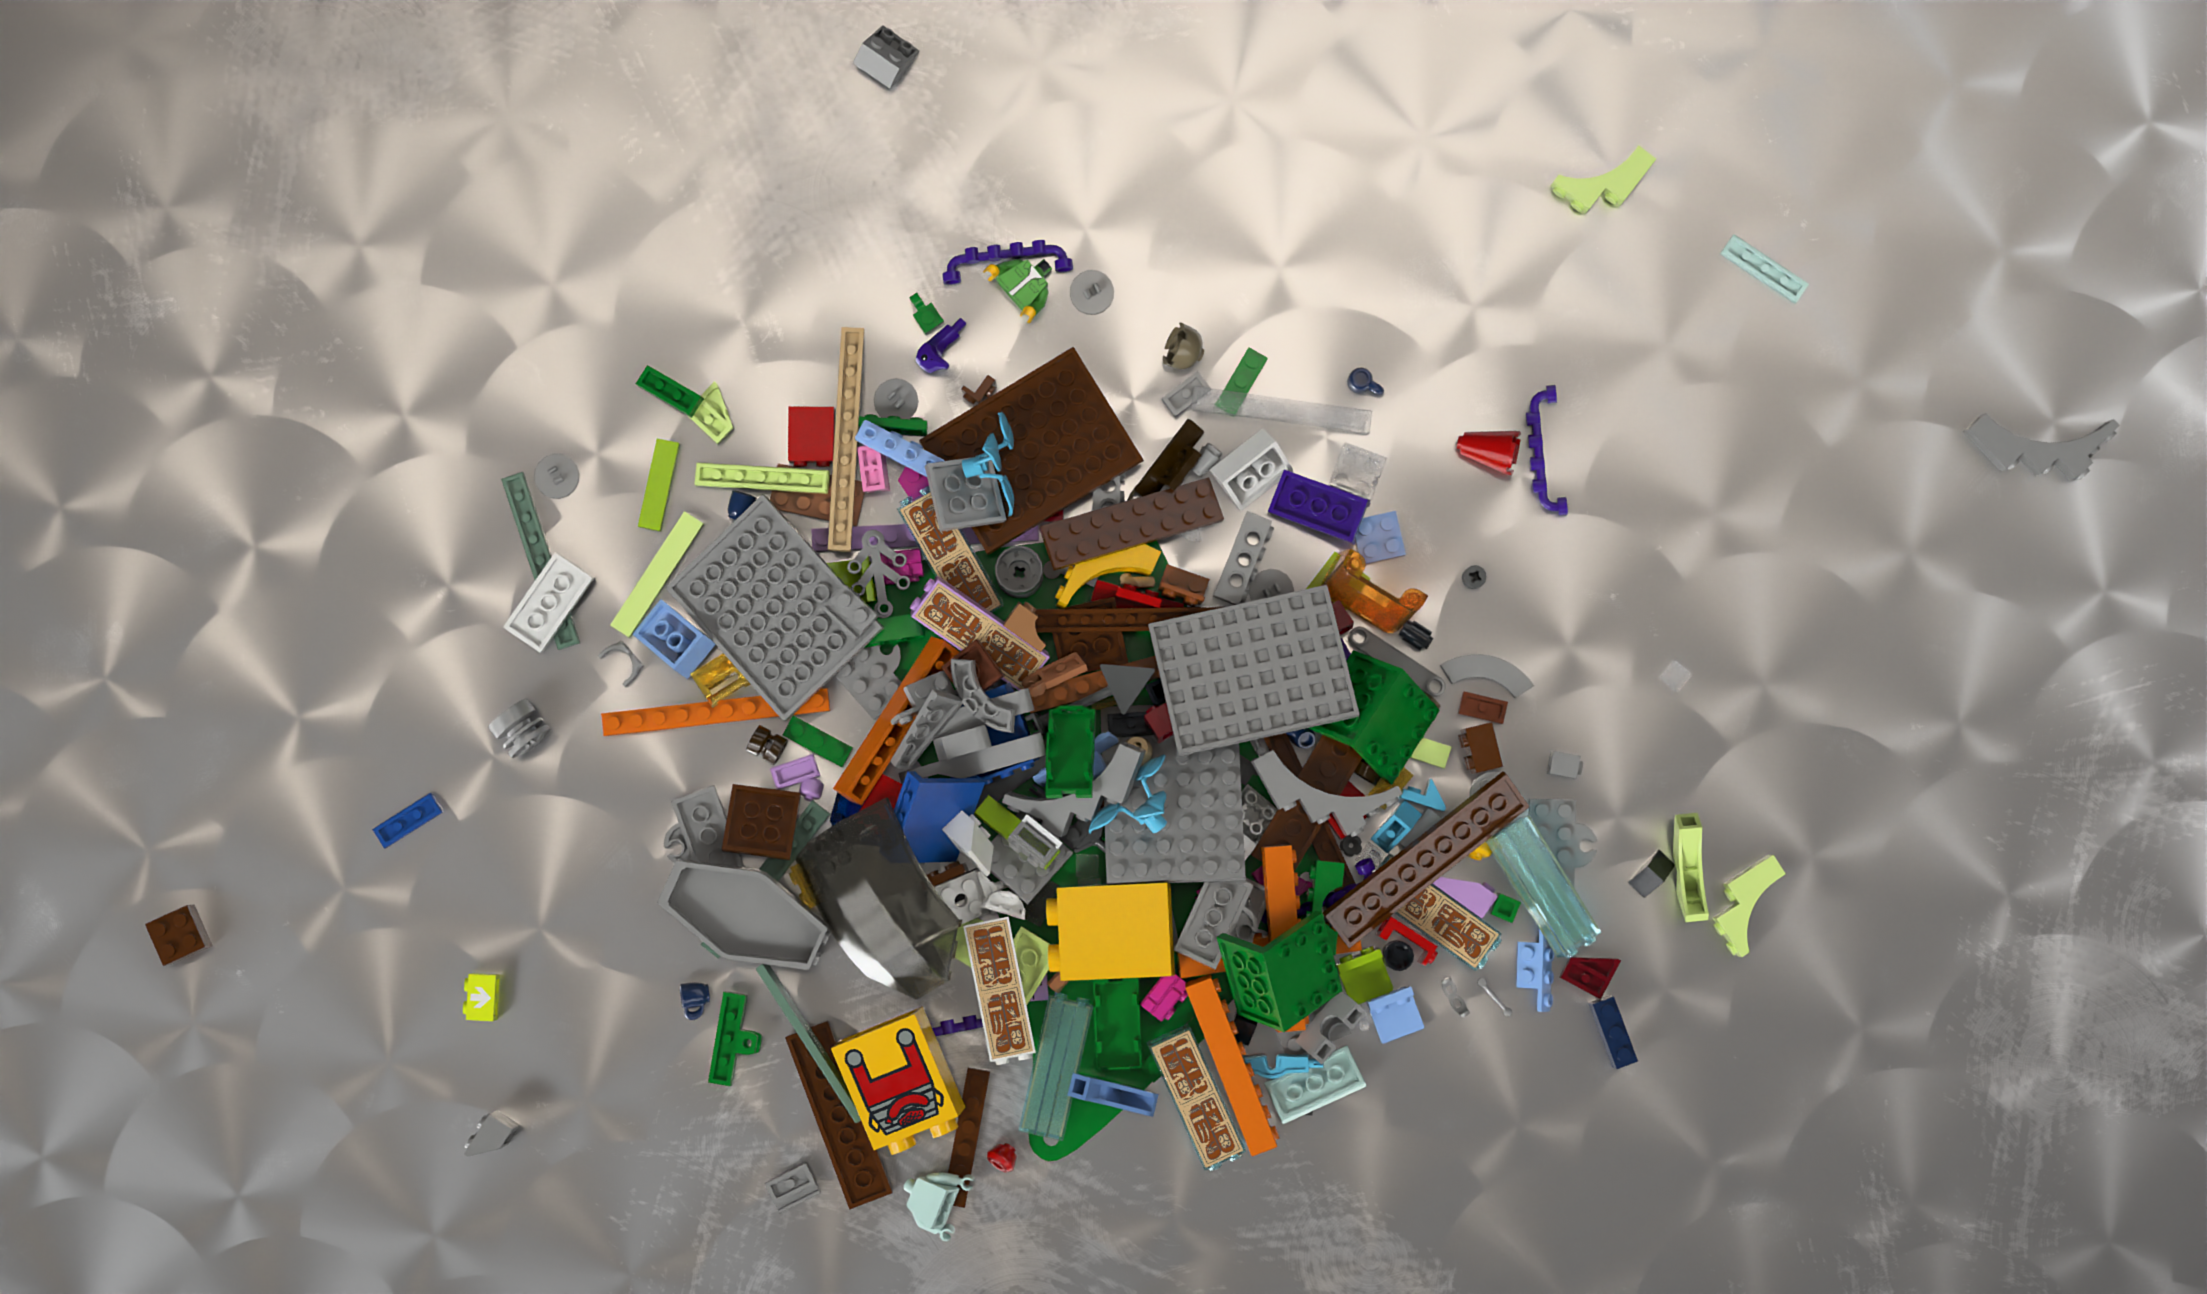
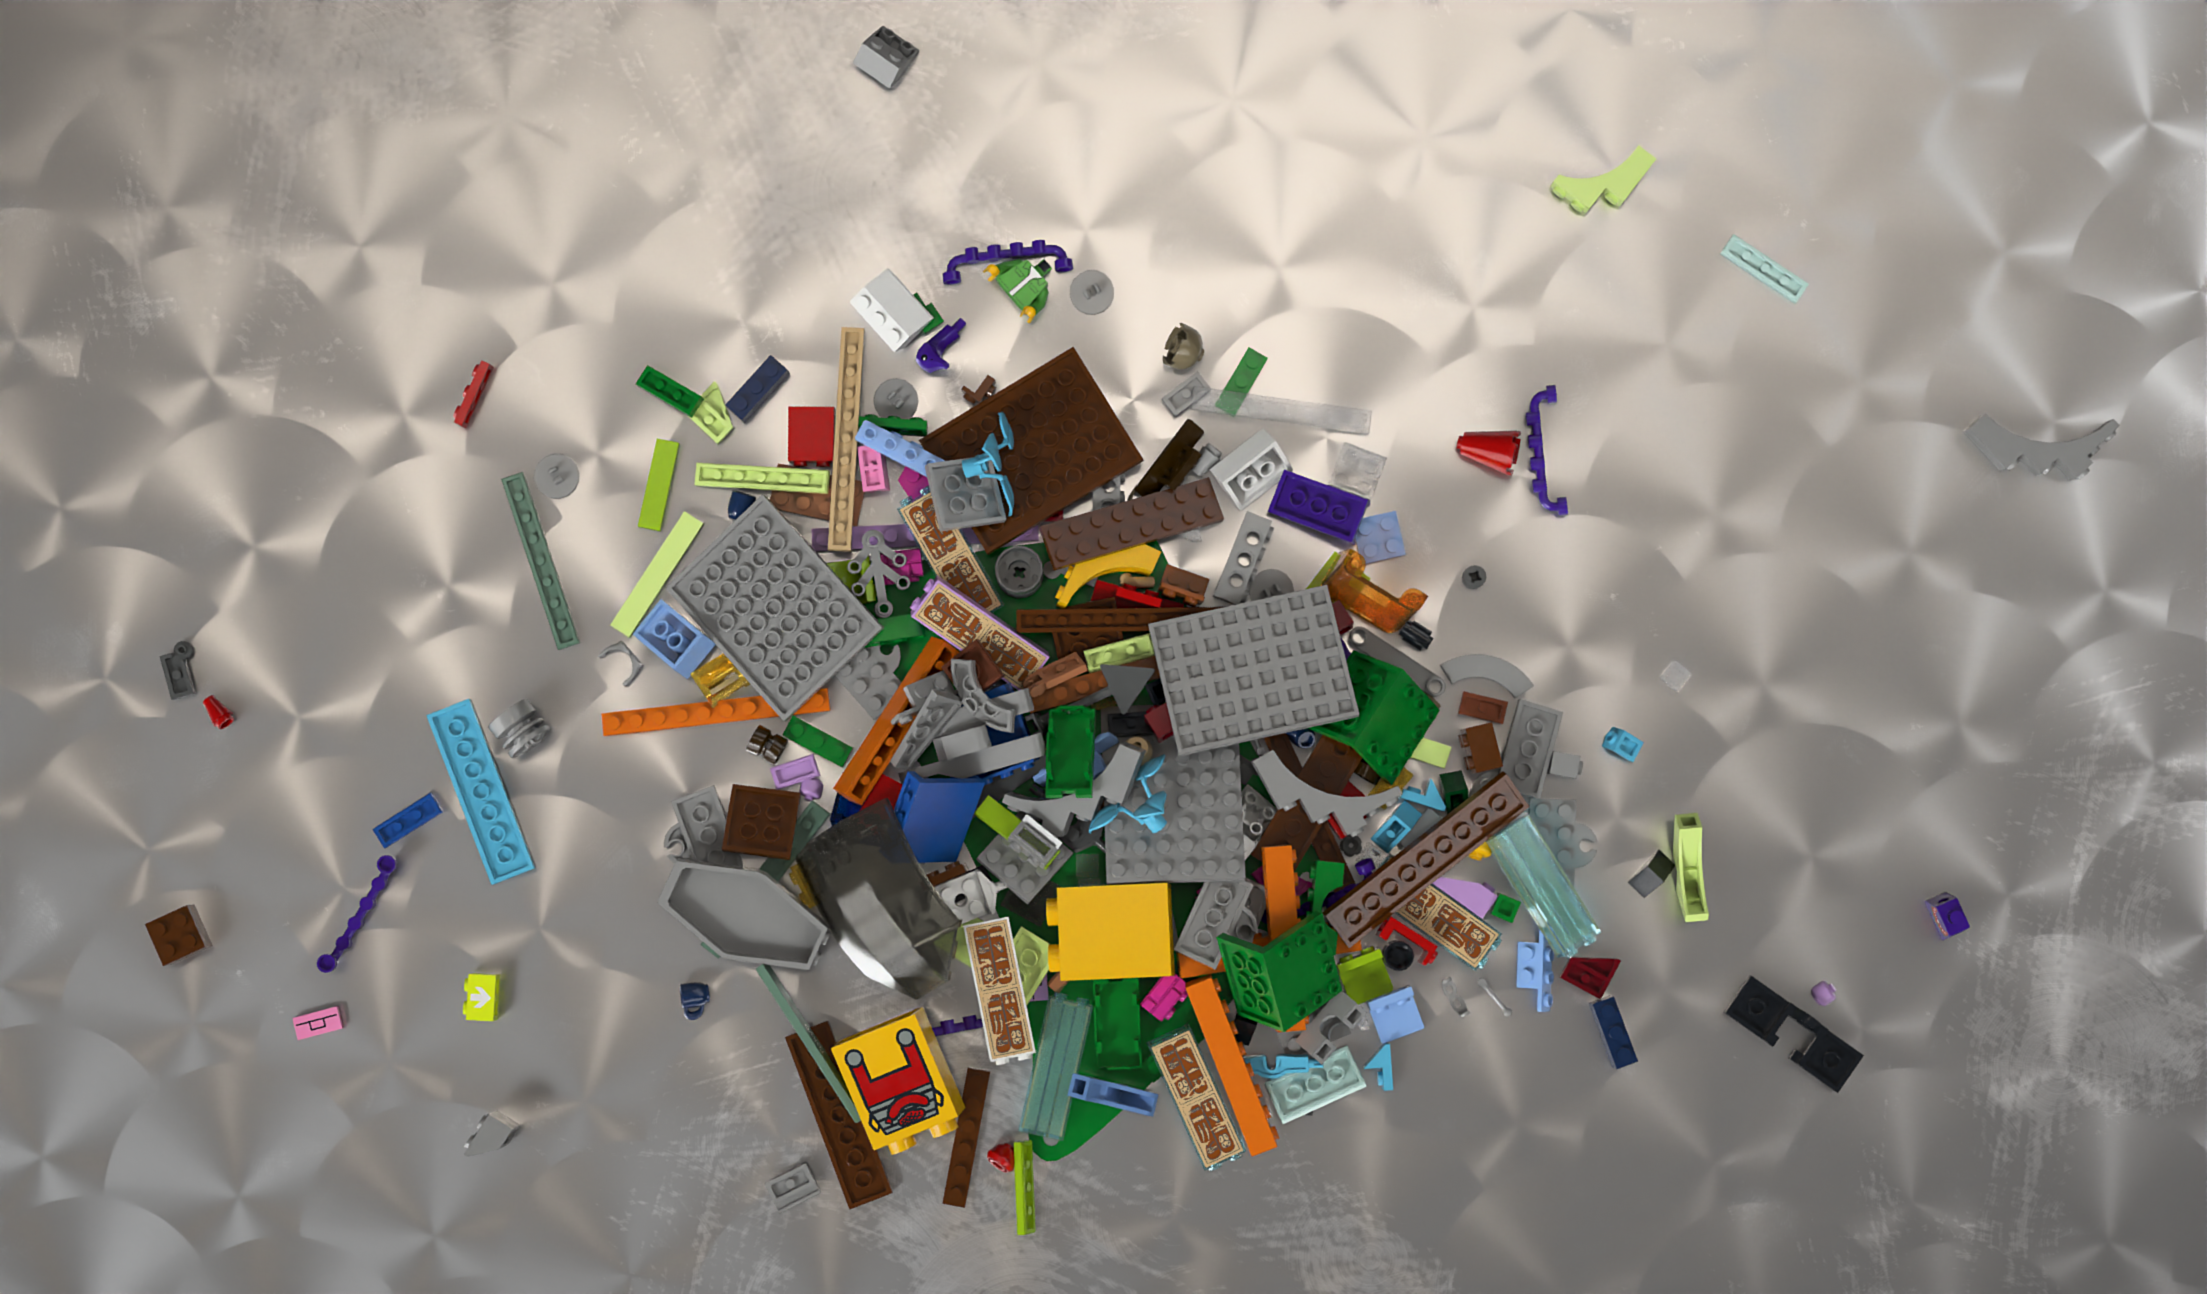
(177, 671): none -> dark grey hinge
(218, 713): none -> red cone
(318, 1023): none -> bright pink tile
(386, 865): none -> dark purple bar
(472, 393): none -> red plate
(480, 791): none -> medium azure plate
(548, 602): white plate -> none
(731, 1039): green plate -> none
(757, 389): none -> dark blue brick
(850, 612): light grey plate -> none
(891, 310): none -> white slope
(933, 1200): light aqua torso -> none
(971, 840): white slope -> none
(1005, 903): white plate -> none
(1022, 623): medium nougat arch -> none
(1024, 1187): none -> lime tile
(1119, 652): none -> yellowish green tile
(1361, 380): dark blue piece -> none
(1382, 1060): none -> medium azure slope
(1453, 790): none -> dark green slope
(1530, 746): none -> light grey plate
(1622, 743): none -> medium azure bracket
(1745, 891): yellowish green arch -> none
(1765, 1011): none -> black plate
(1823, 993): none -> lavender piece
(1947, 915): none -> dark purple torso

